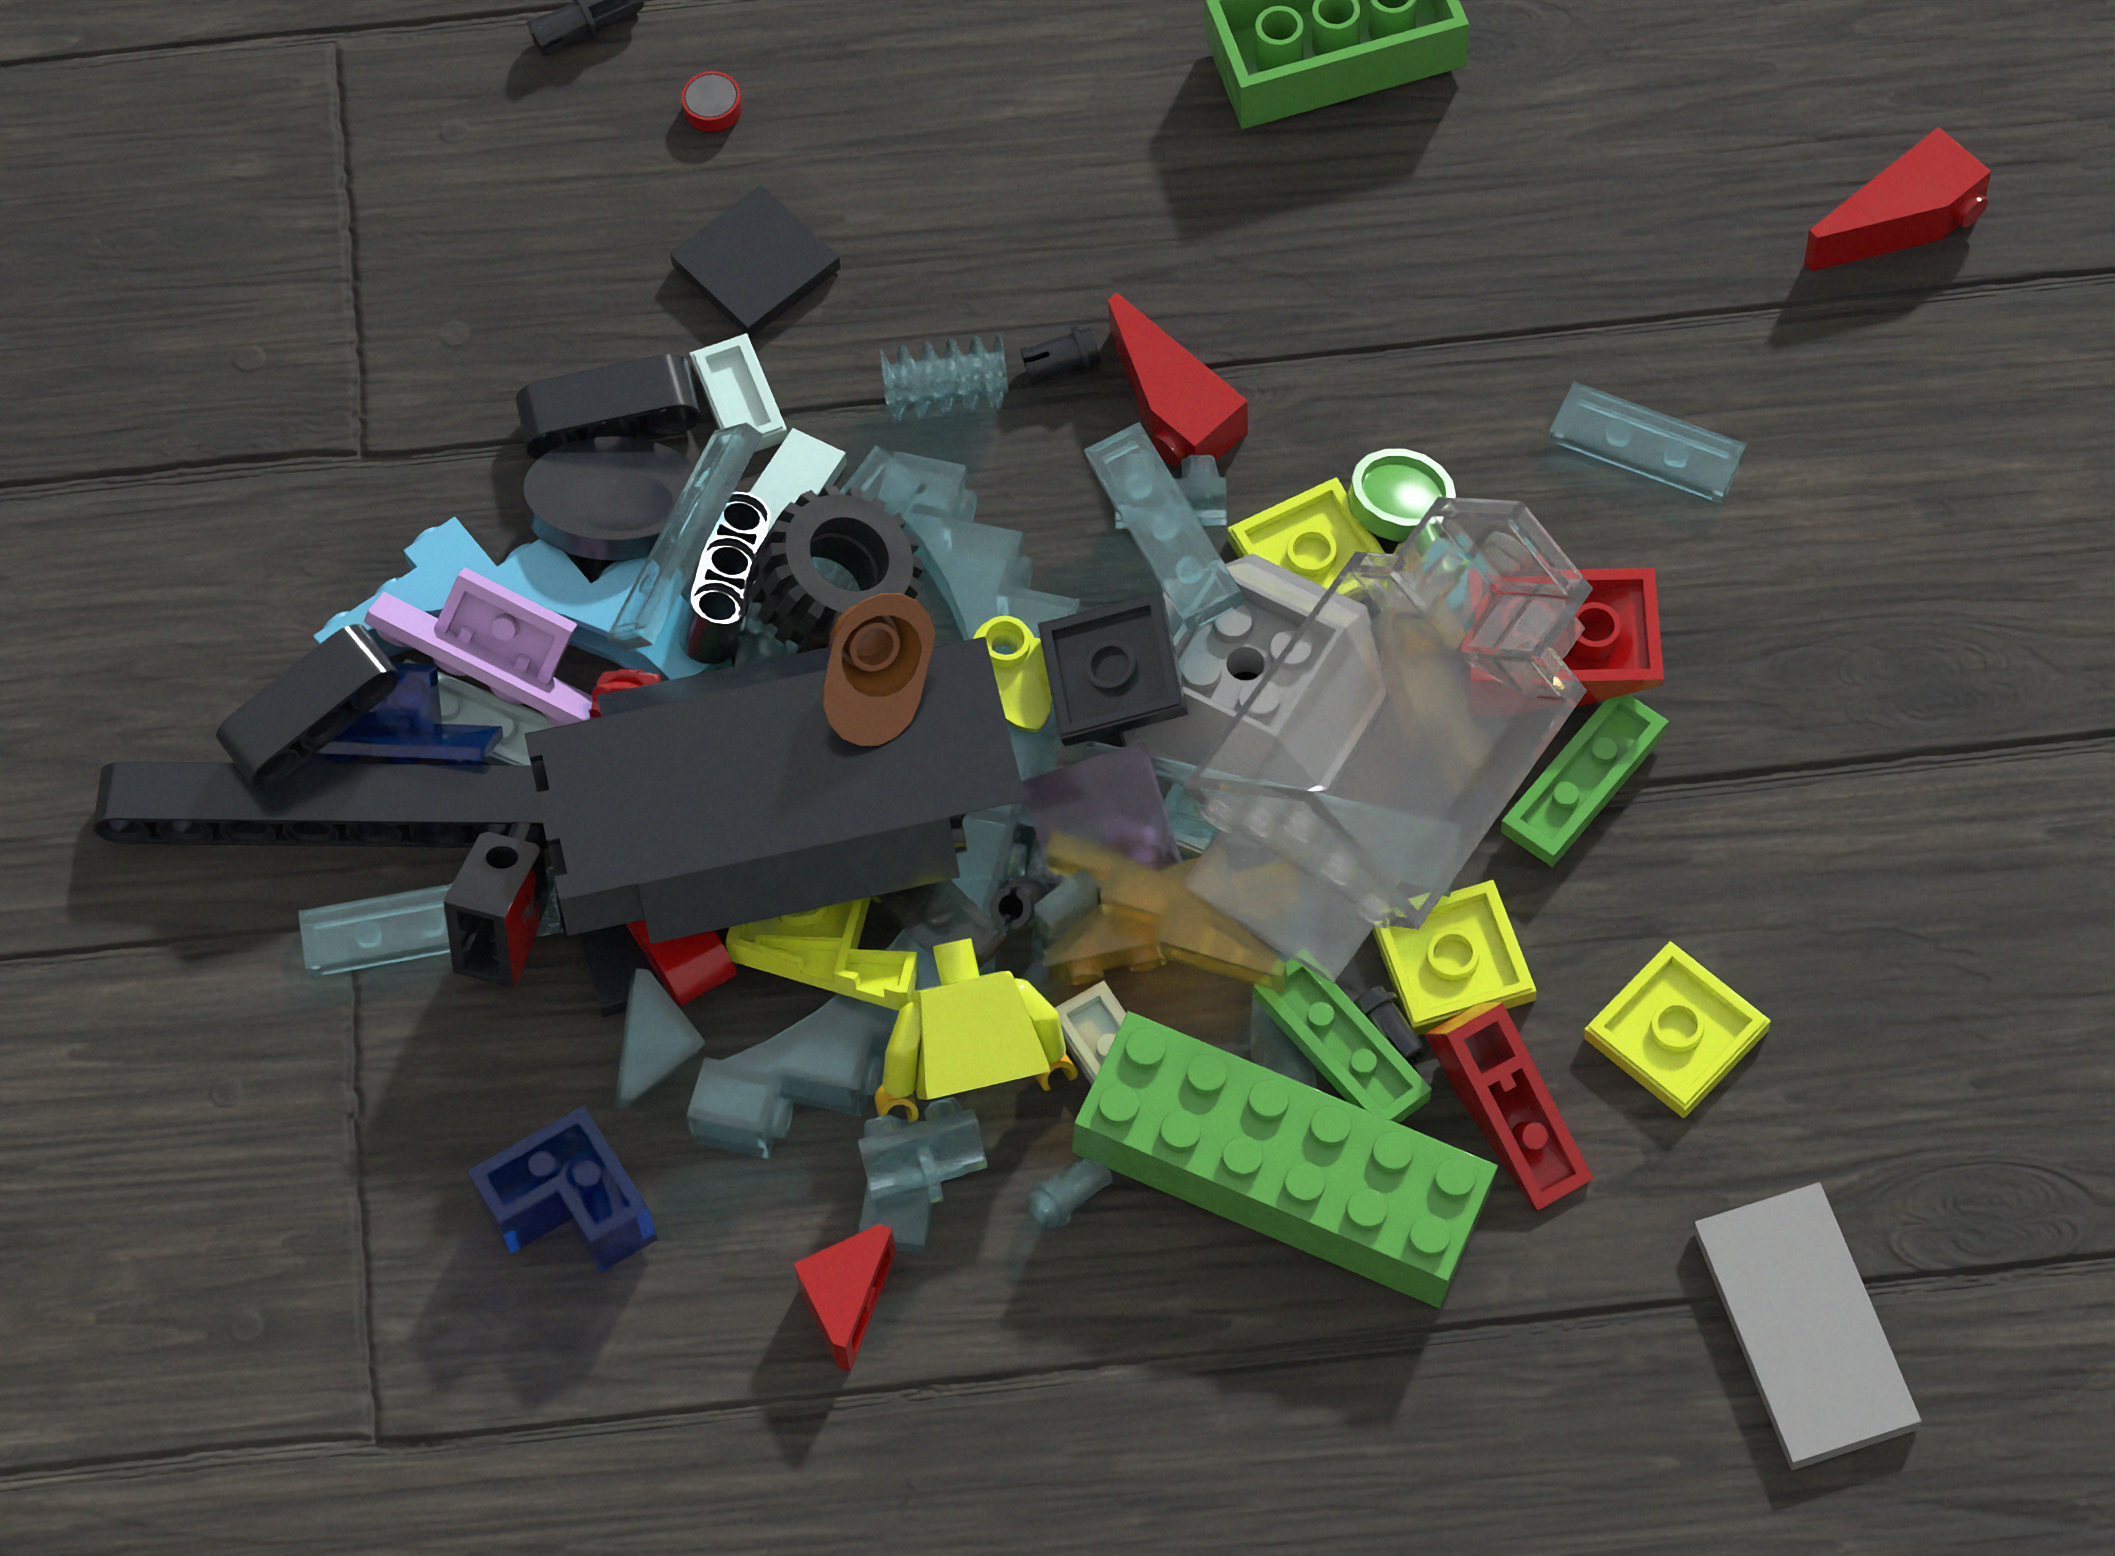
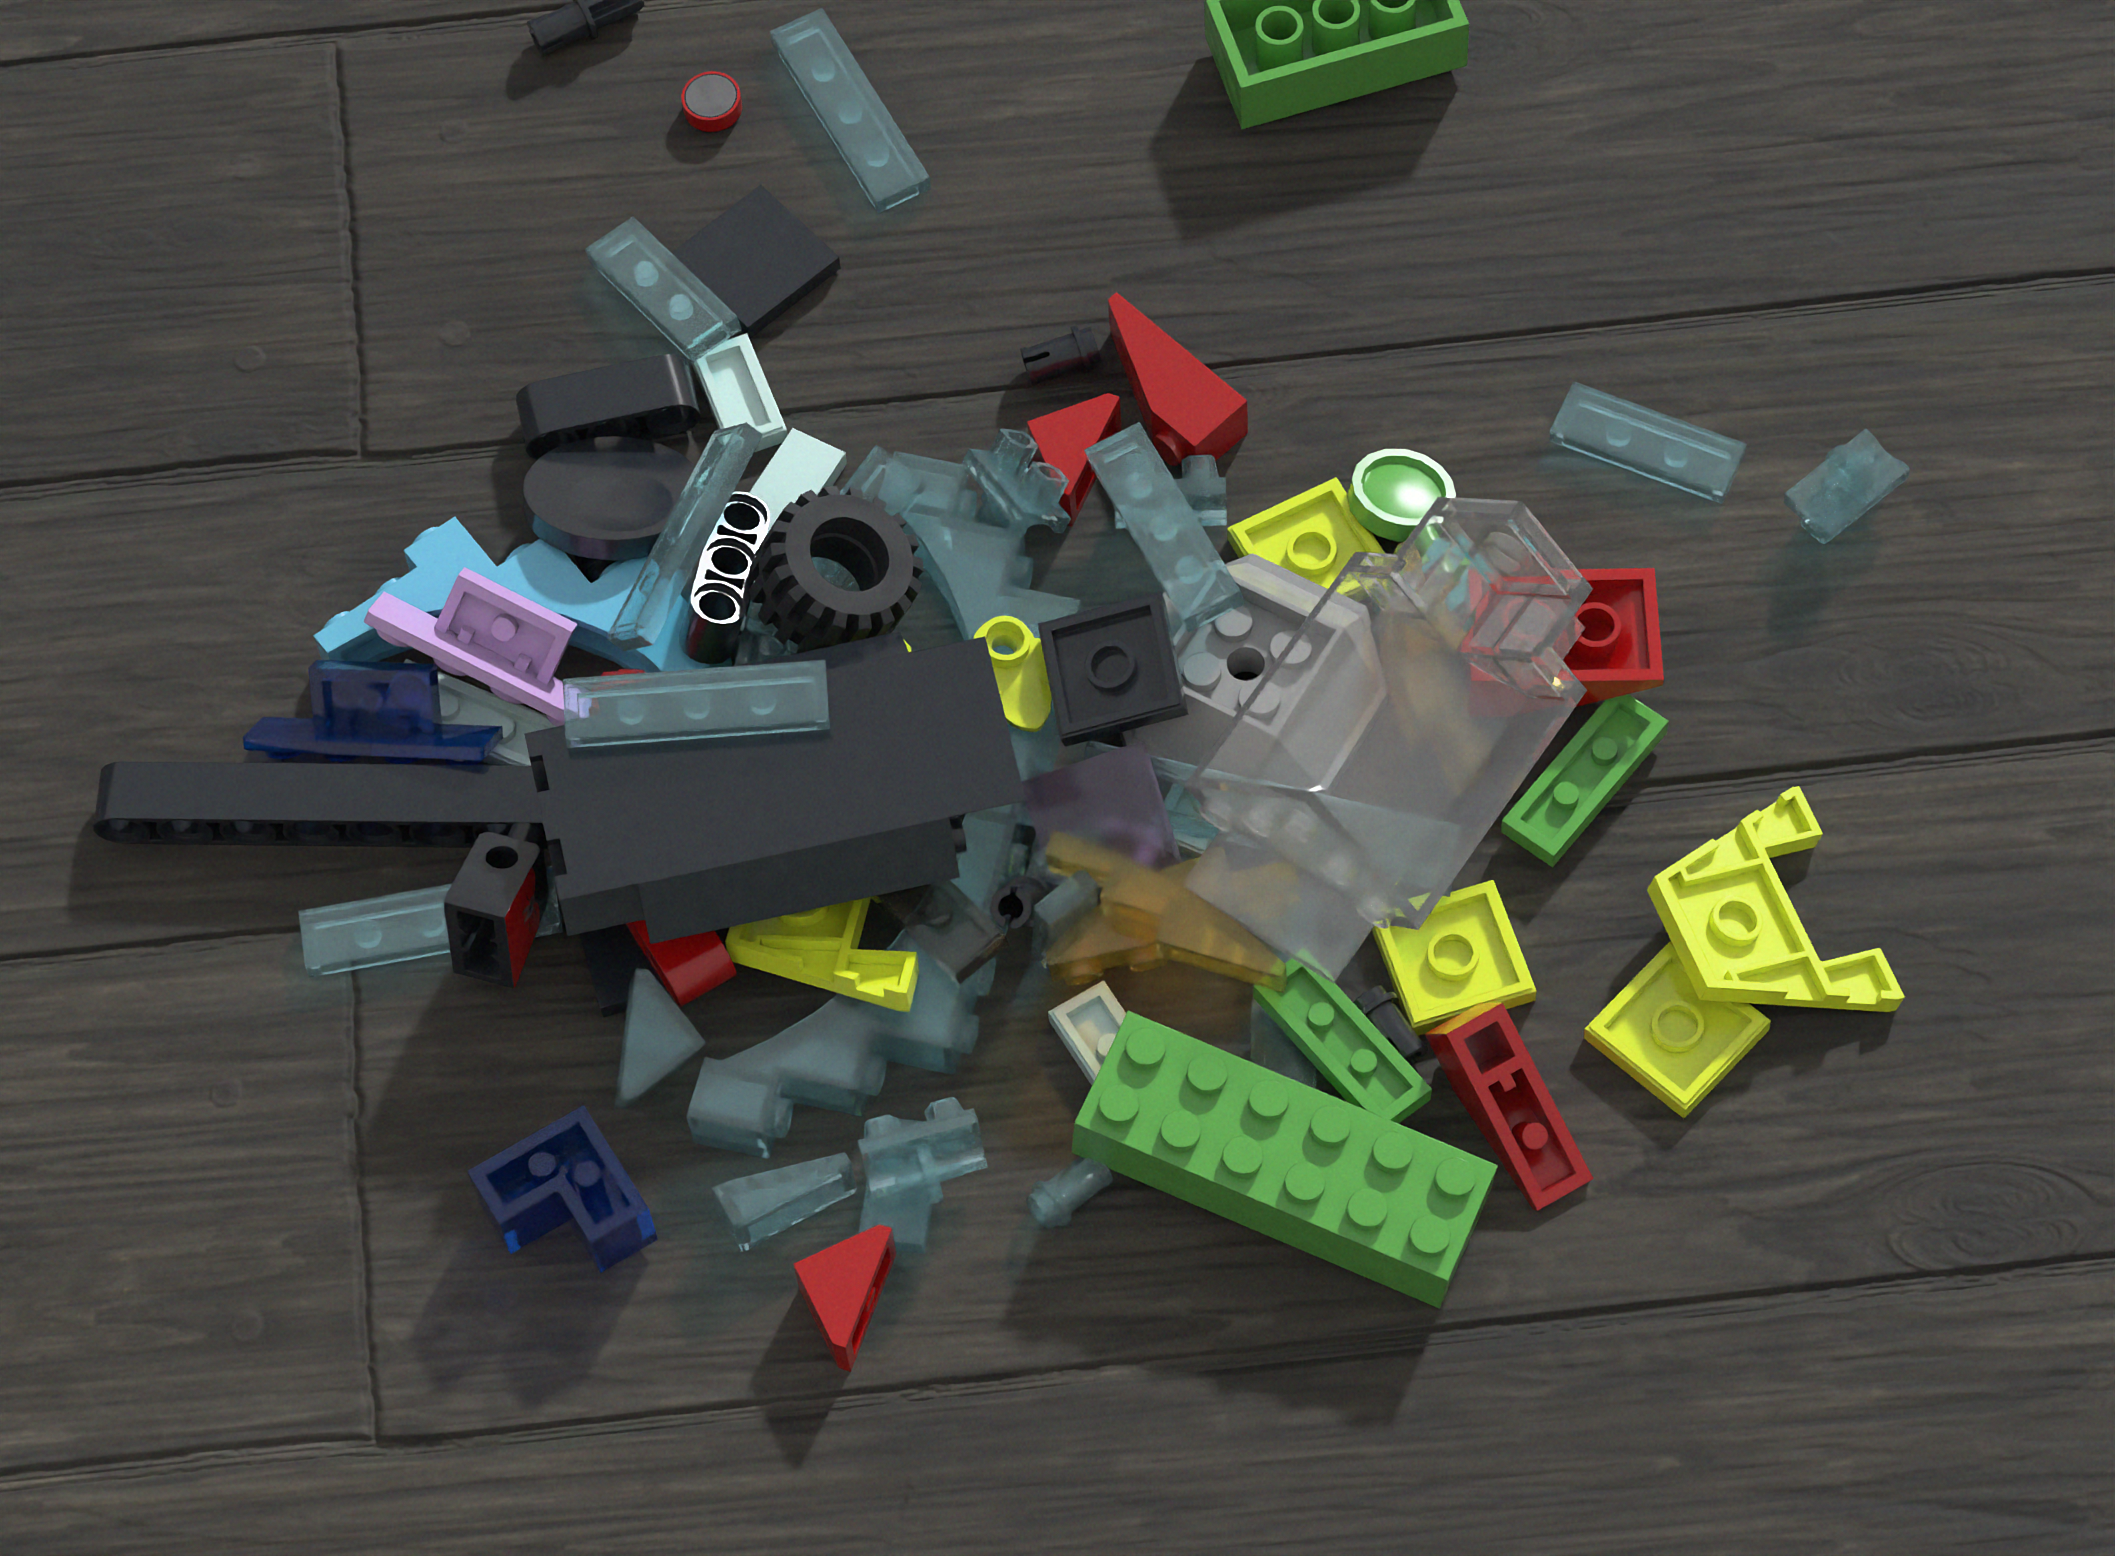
(308, 706): black beam -> none
(663, 289): none -> clear light blue tile
(696, 703): none -> clear light blue tile
(780, 1198): none -> clear light blue slope
(850, 110): none -> clear light blue tile
(877, 668): dark orange piece -> none
(945, 378): clear light blue piece -> none
(969, 1034): neon yellow torso -> none
(1013, 493): none -> clear light blue hips
(1065, 436): none -> red slope
(1742, 930): none -> neon yellow wing
(1806, 1326): light grey tile -> none
(1845, 486): none -> clear light blue hips
(1904, 206): red slope -> none

